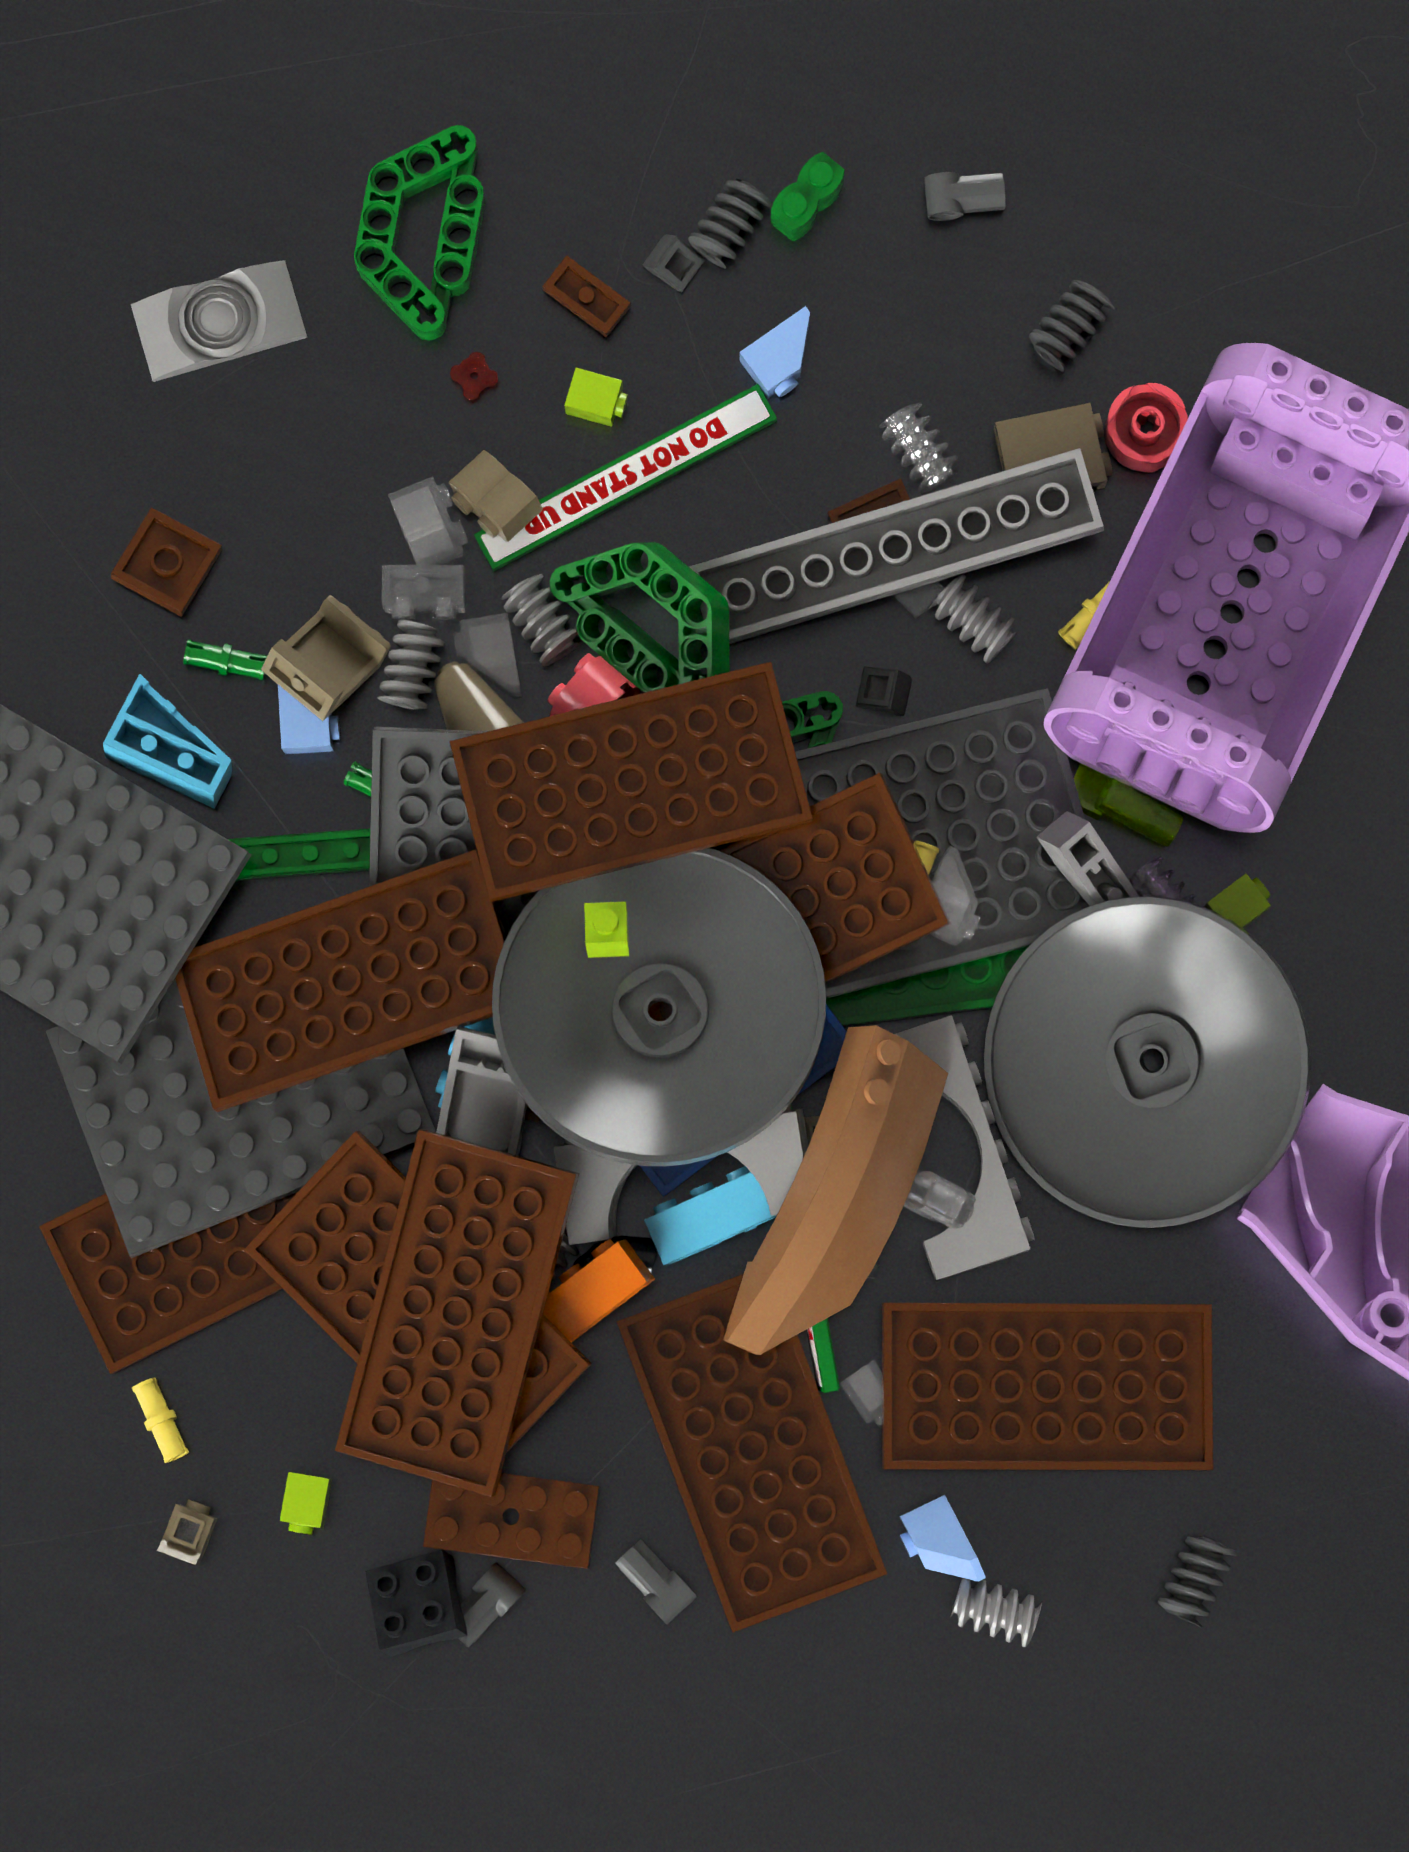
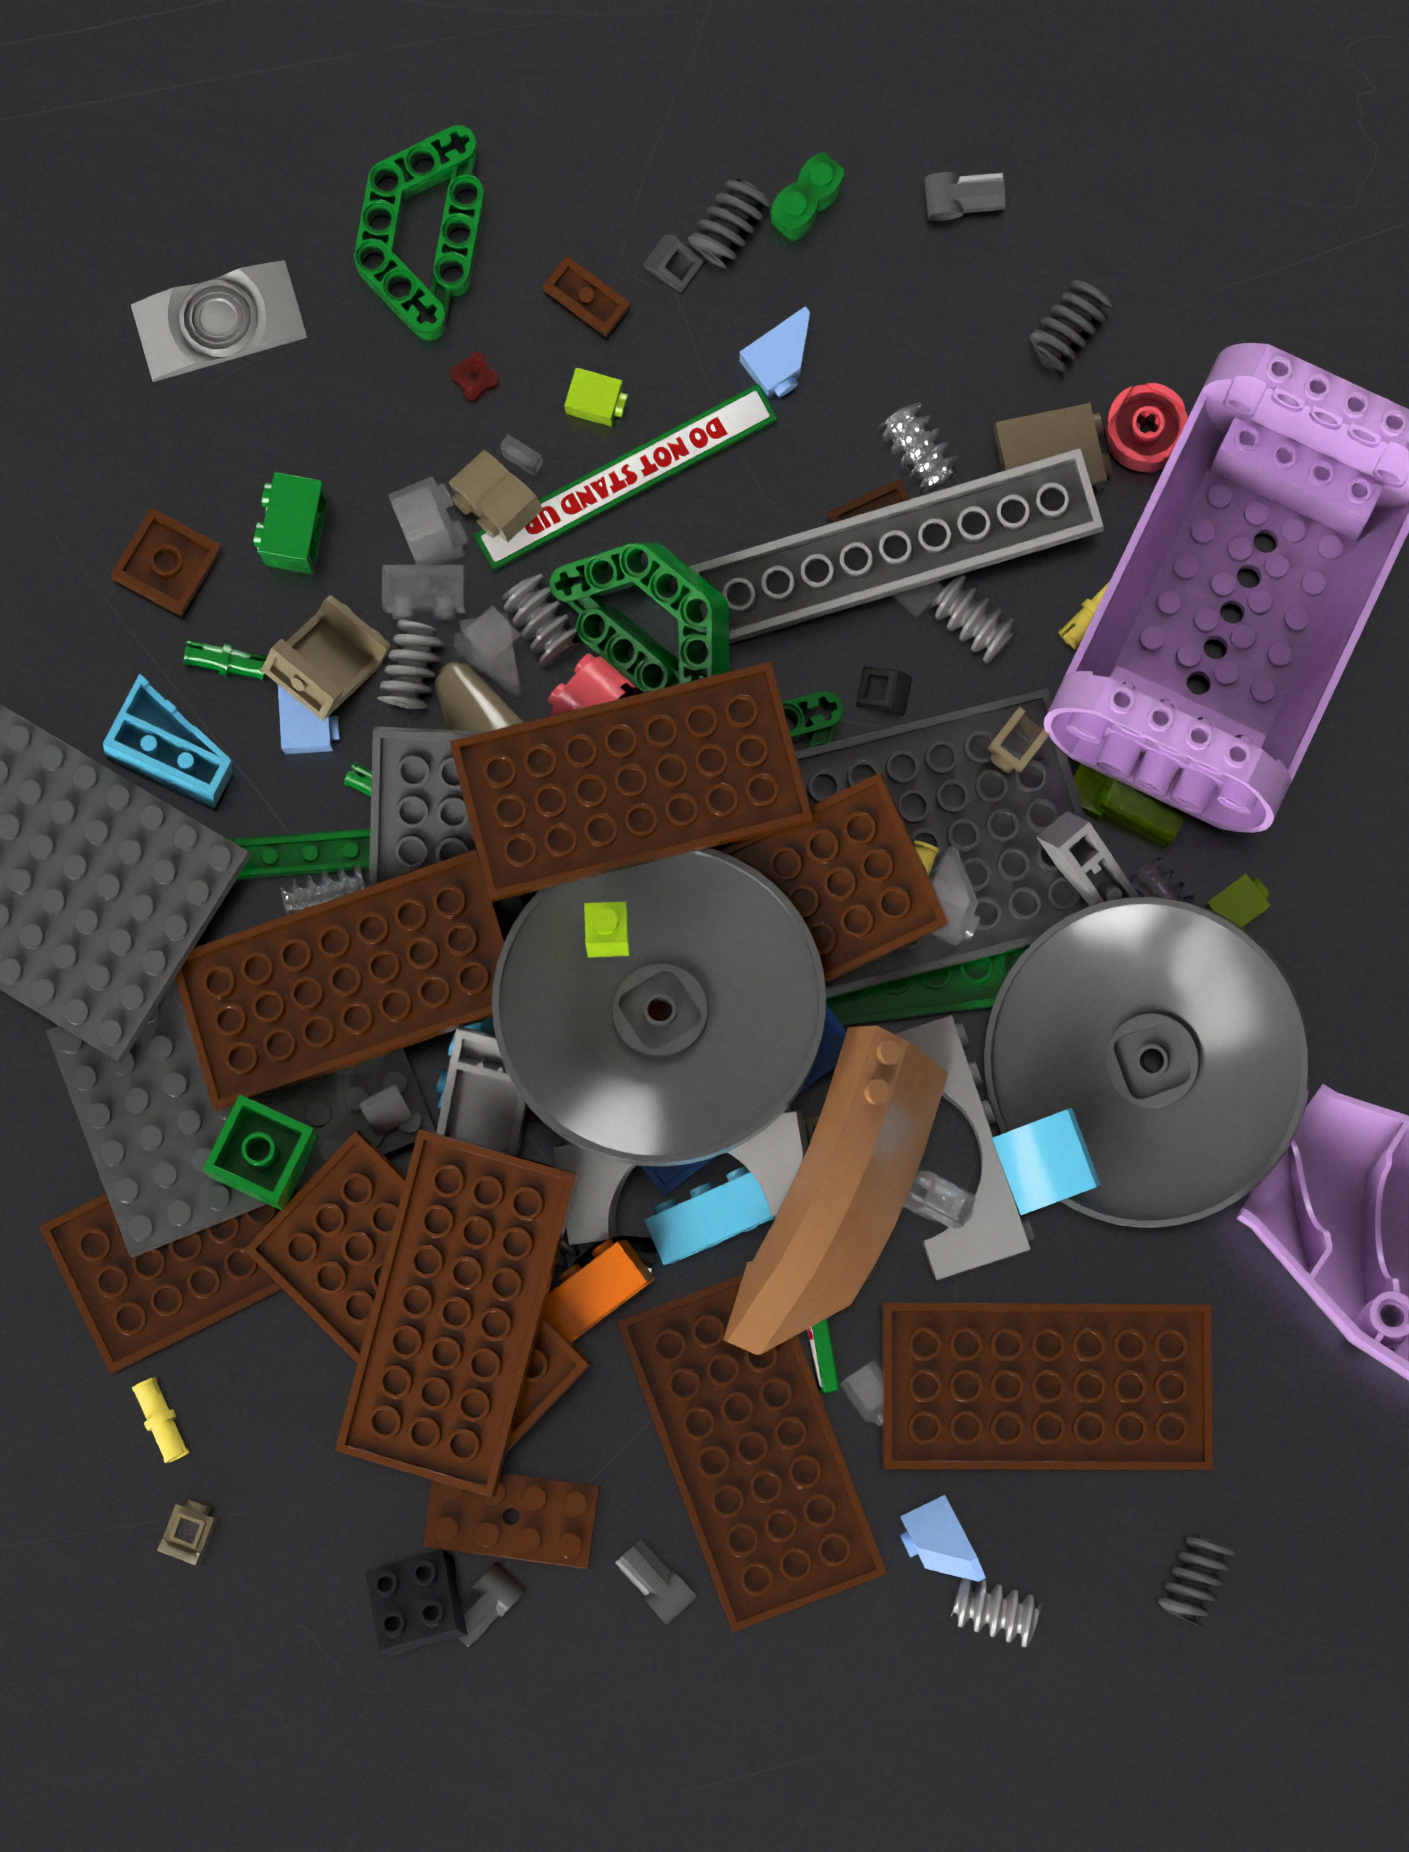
(261, 1152): none -> green brick
(292, 522): none -> green brick
(305, 1502): lime brick -> none
(313, 894): none -> clear piece
(385, 1110): none -> dark grey slope
(491, 634): none -> clear tile
(521, 455): none -> clear tile
(1016, 742): none -> dark tan window
(1046, 1161): none -> medium azure slope

